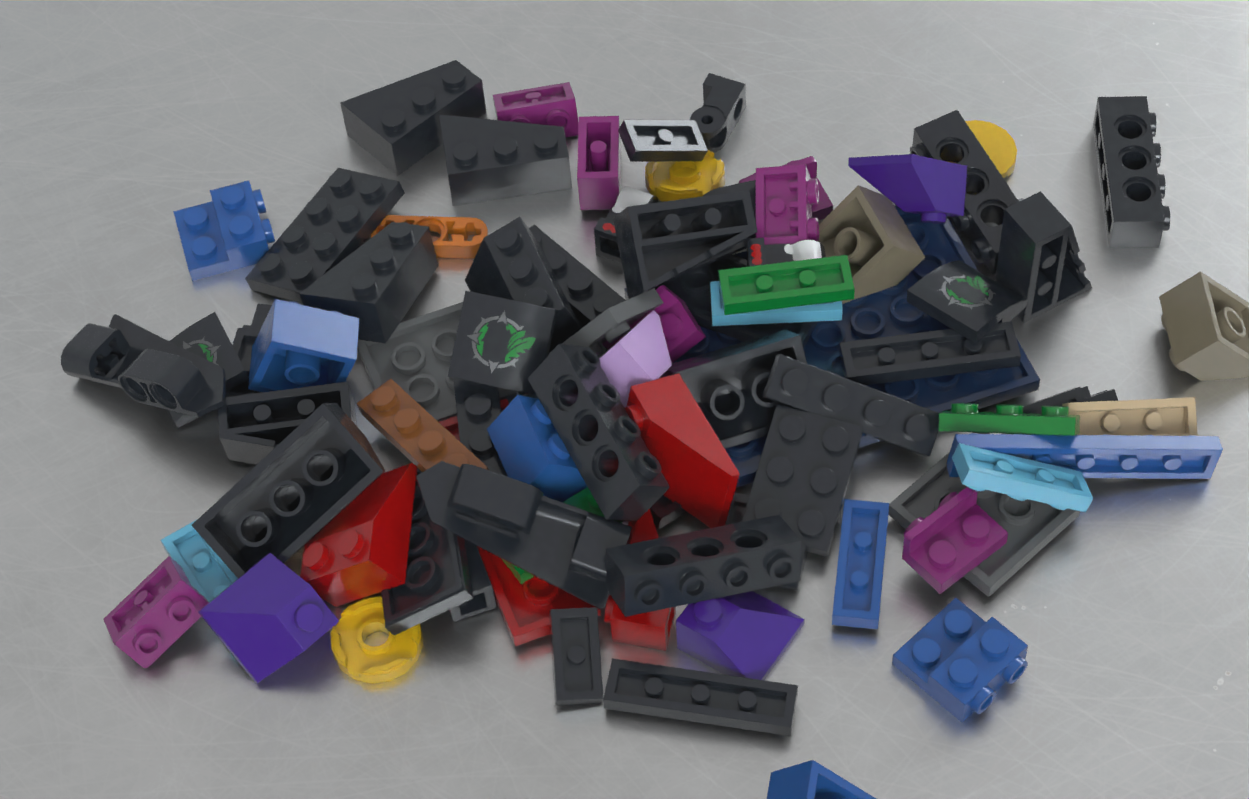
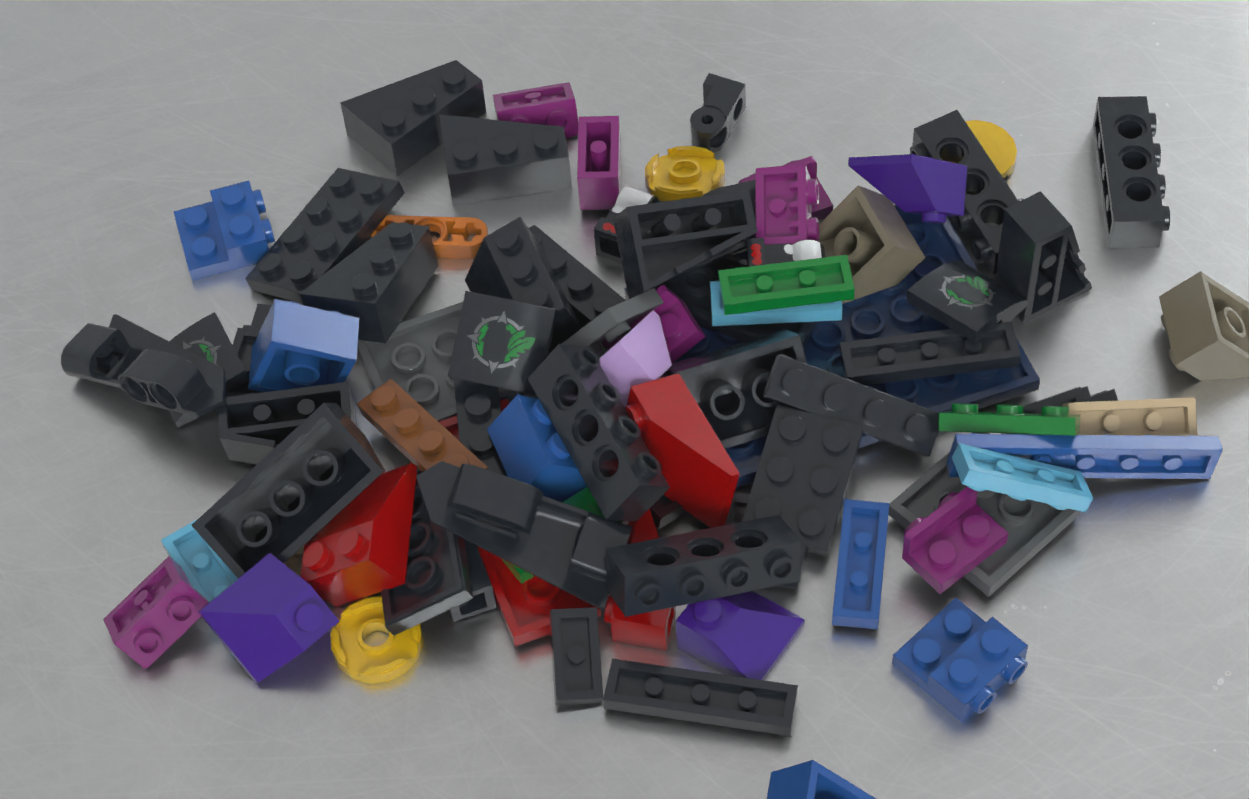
(662, 140): black plate -> none

